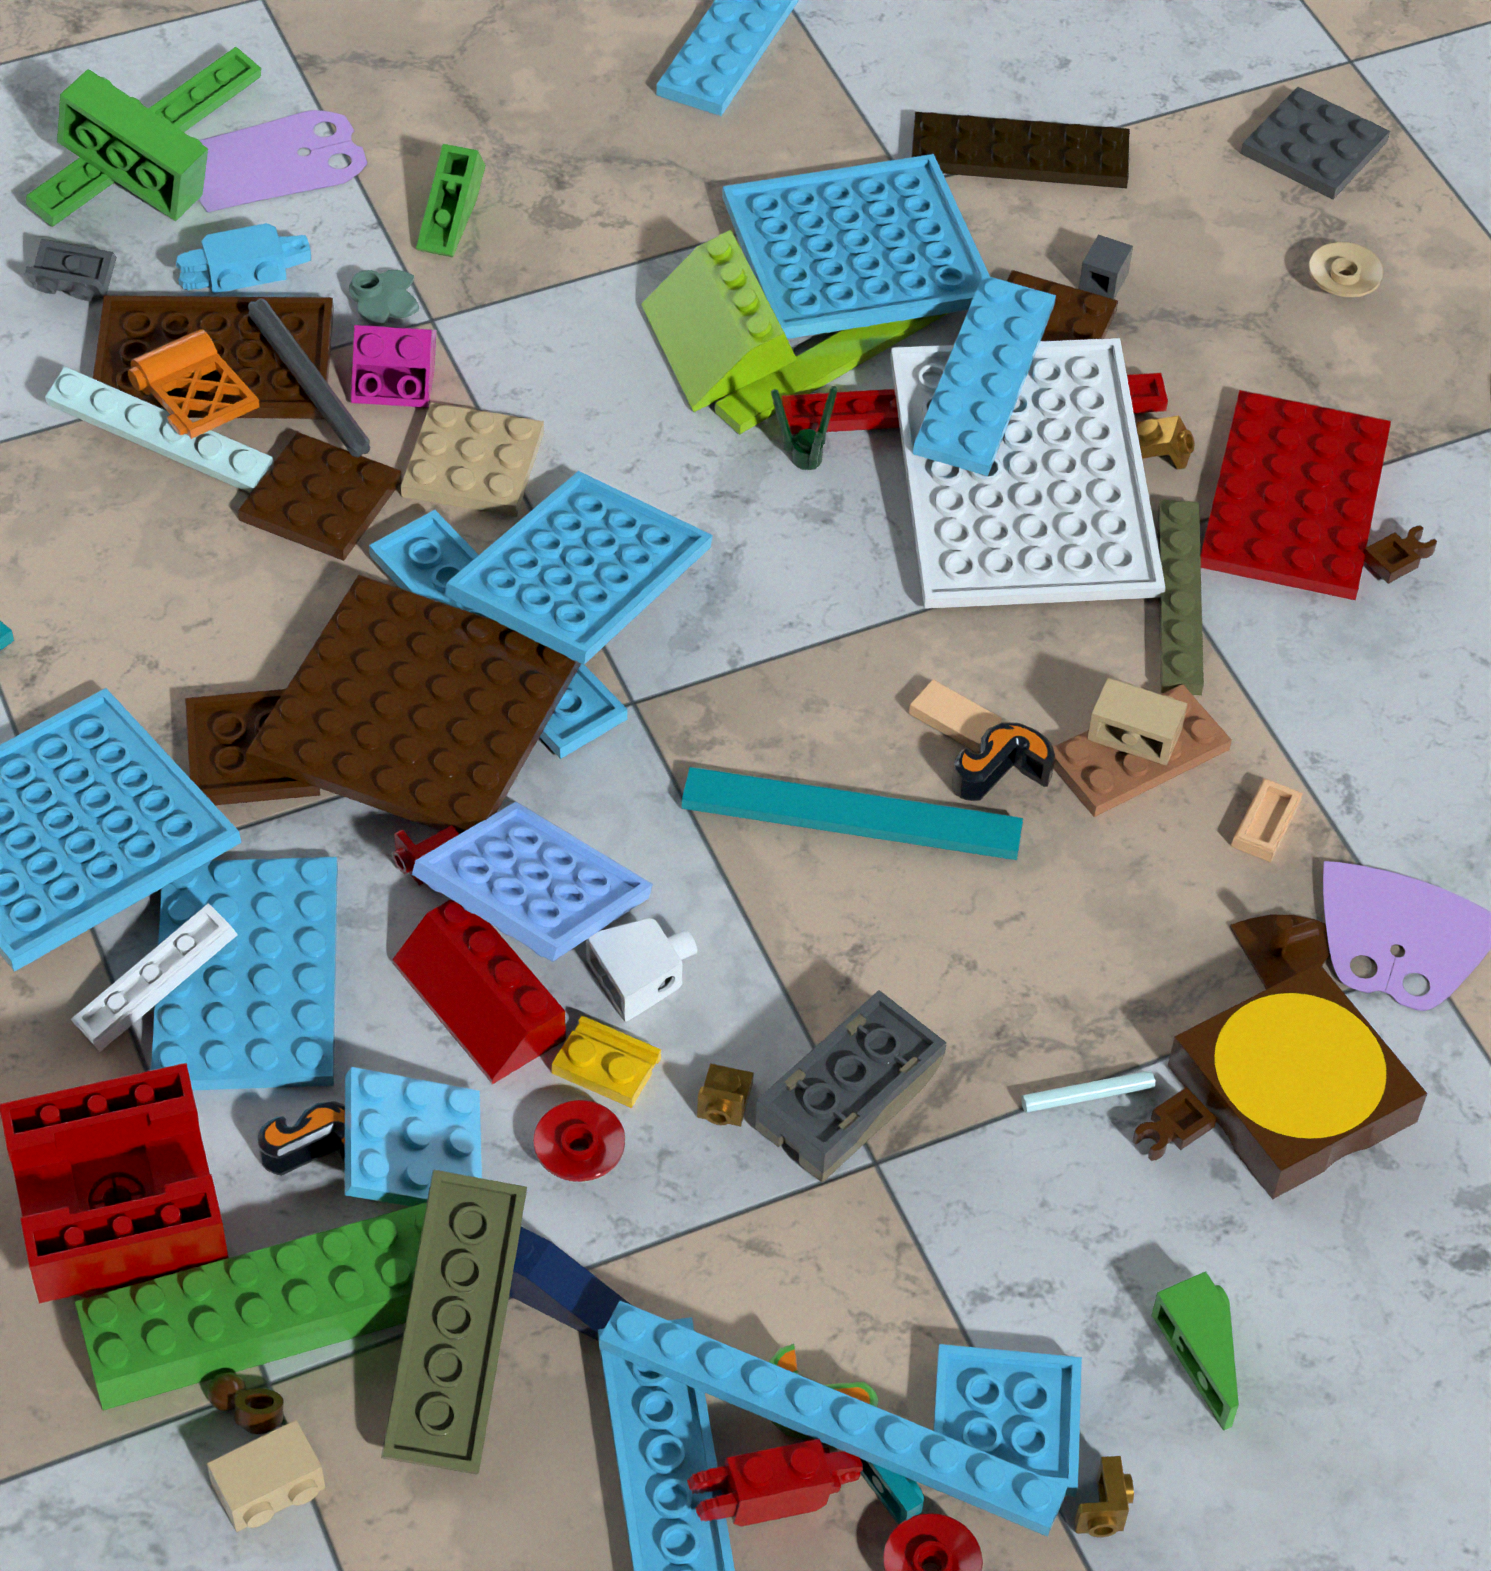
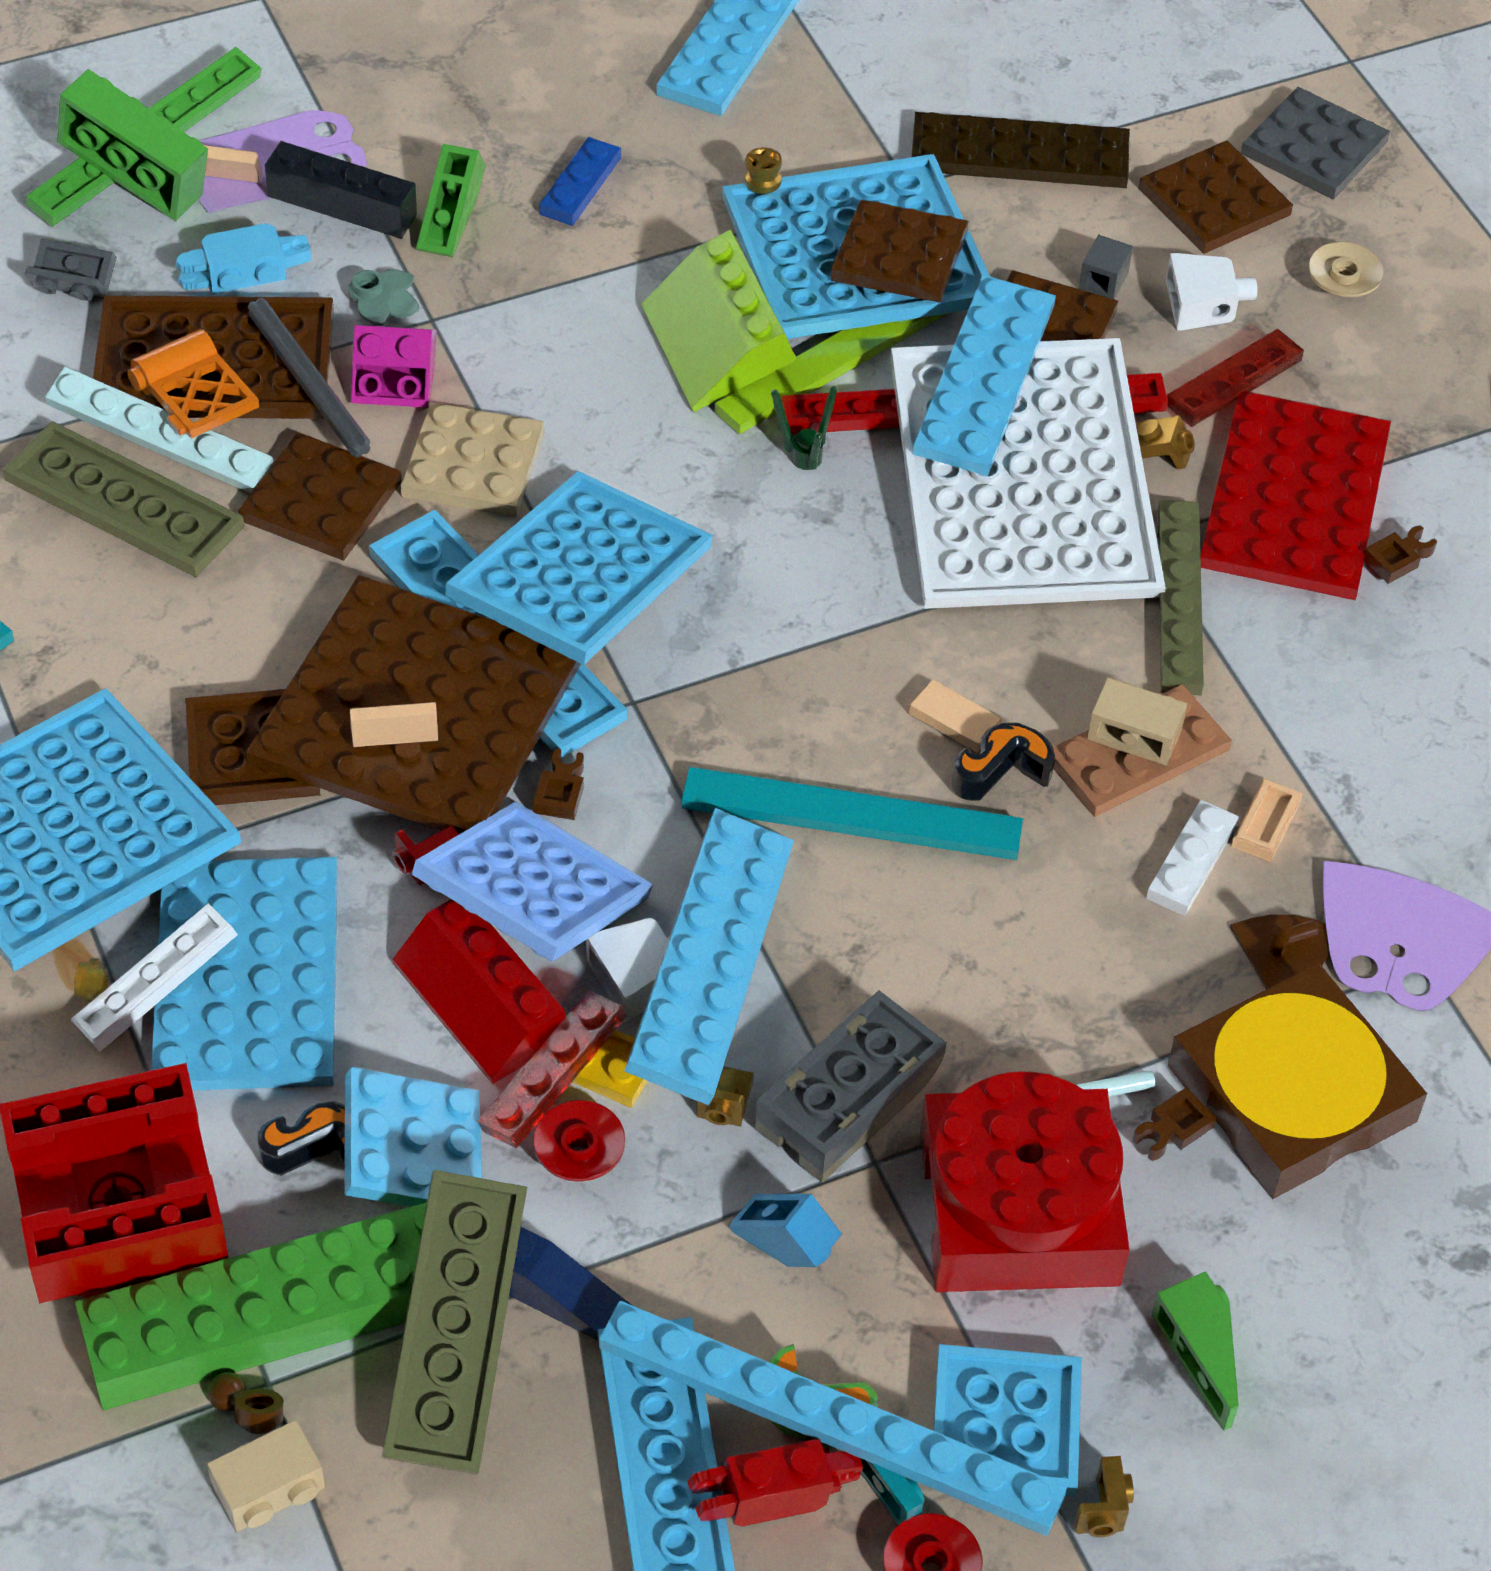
(90, 979): none -> clear yellow plate
(124, 498): none -> olive plate
(233, 164): none -> light nougat tile
(341, 189): none -> black brick
(394, 724): none -> light nougat tile
(552, 1069): none -> clear red plate
(561, 789): none -> reddish brown plate
(580, 181): none -> blue plate
(710, 957): none -> medium azure plate
(763, 170): none -> pearl gold wheel
(787, 1228): none -> dark azure slope
(900, 250): none -> reddish brown plate
(1024, 1185): none -> red piece
(1192, 858): none -> white plate
(1205, 290): none -> white torso
(1215, 196): none -> reddish brown plate
(1236, 374): none -> clear red plate

